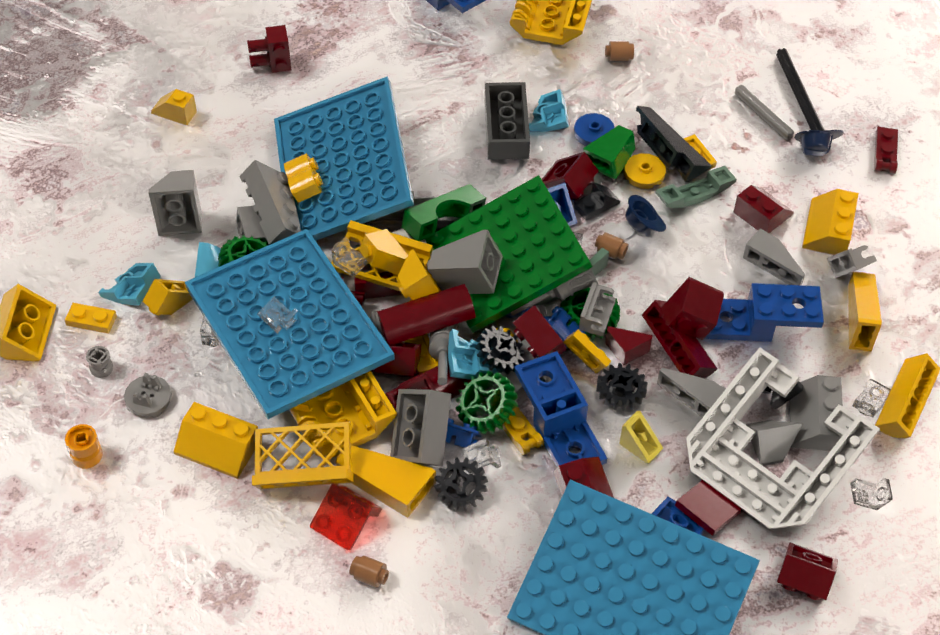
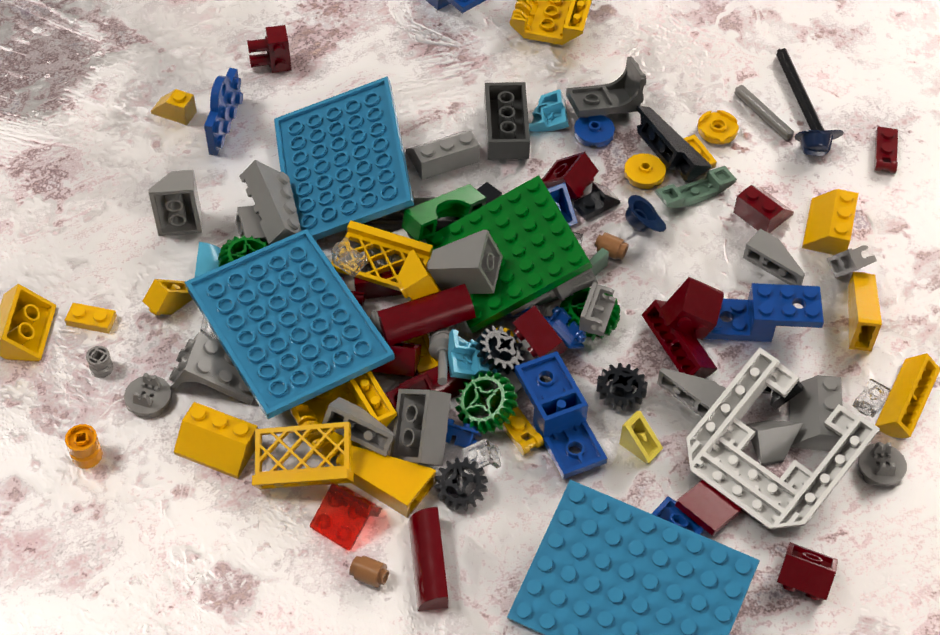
(132, 285): medium azure slope -> none
(208, 363): none -> light grey bracket
(223, 109): none -> blue plate
(277, 315): clear bracket -> none
(303, 178): yellow brick -> none
(364, 427): none -> light grey slope
(383, 251): yellow slope -> none
(428, 560): none -> dark red brick
(445, 154): none -> light grey slope
(489, 192): none -> black tile
(583, 471): dark red slope -> none
(587, 351): yellow plate -> none
(611, 98): none -> dark grey bracket
(612, 151): green slope -> none
(619, 51): medium nougat brick -> none
(627, 344): dark red slope -> none
(717, 127): none -> yellow plate
(870, 494): clear bracket -> none
(882, 474): none -> light grey plate

